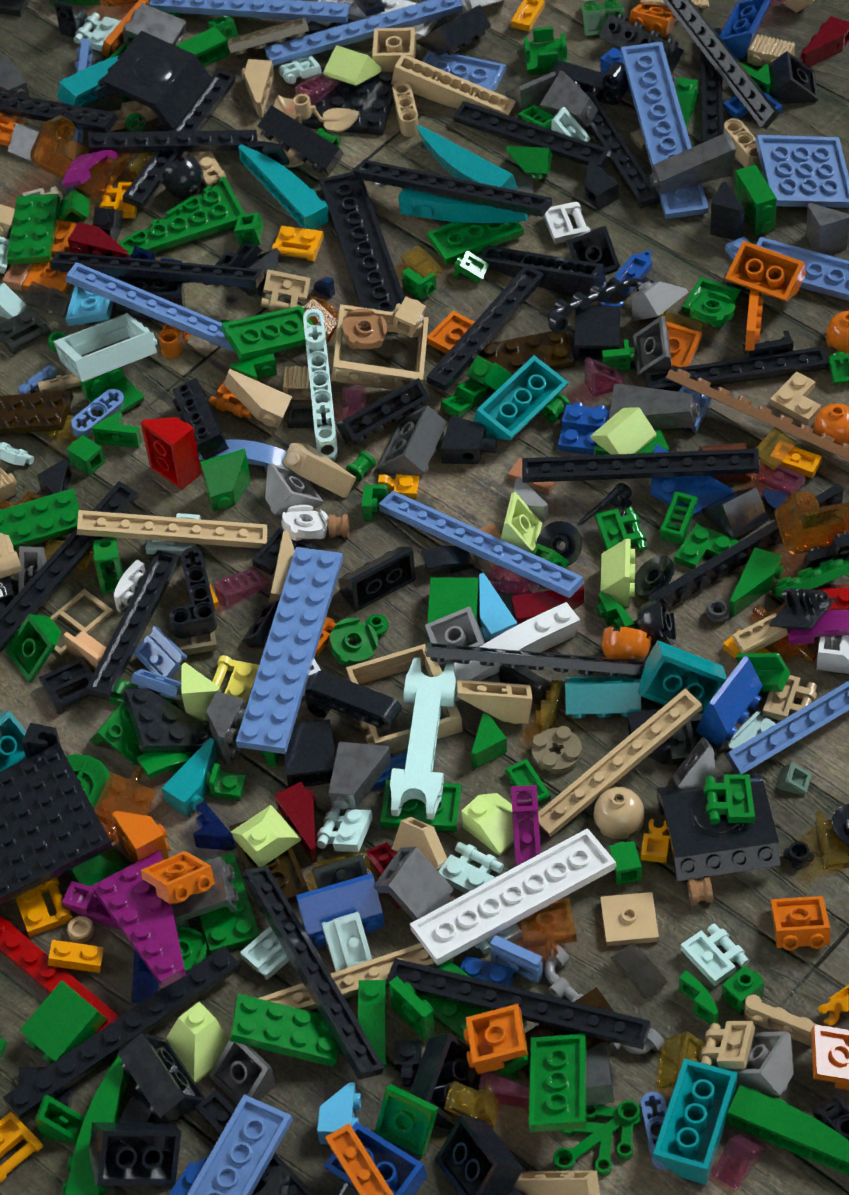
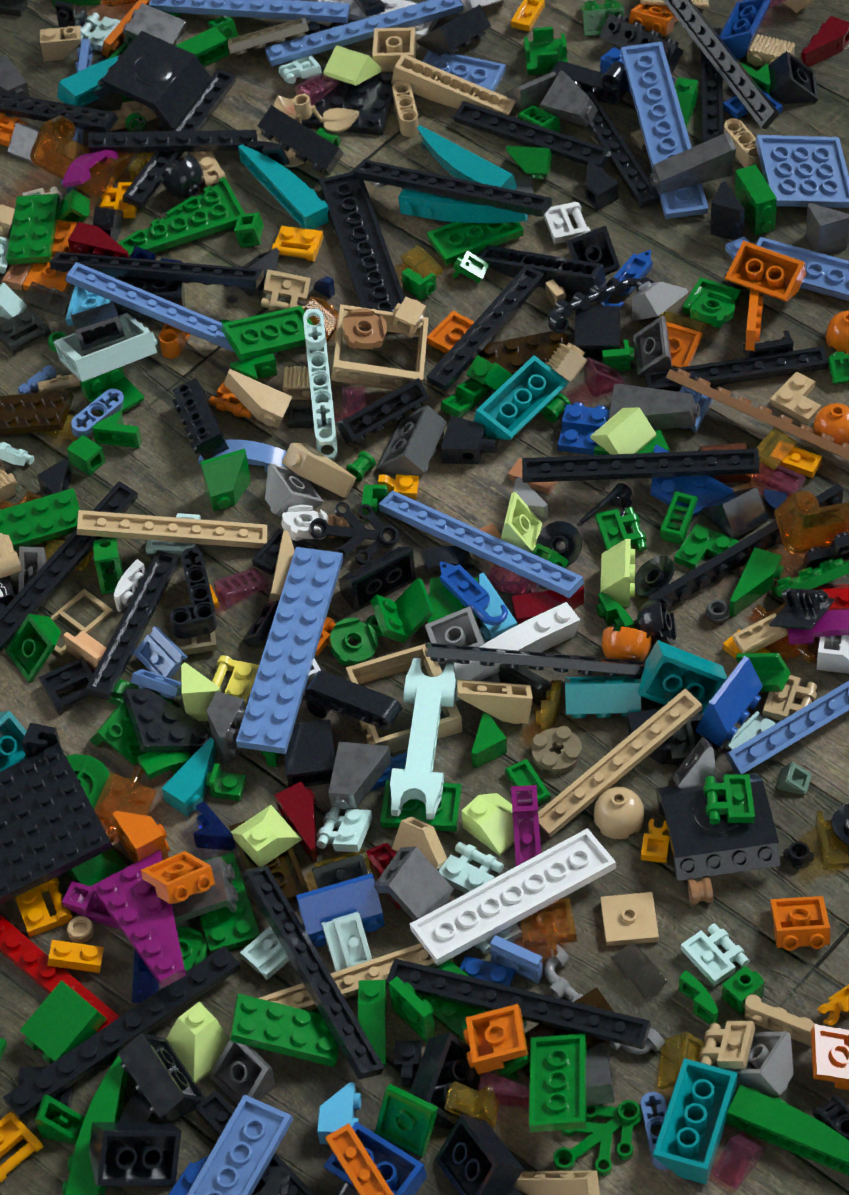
(59, 42): none -> tan slope
(97, 326): none -> black brick
(172, 450): red slope -> none
(241, 257): black slope -> none
(258, 80): tan slope -> none
(357, 532): none -> black plant
(404, 616): none -> green bracket
(469, 592): none -> blue plate
(554, 292): none -> tan plate
(567, 125): light aqua slope -> none
(567, 361): none -> tan brick
(628, 864): green brick -> none

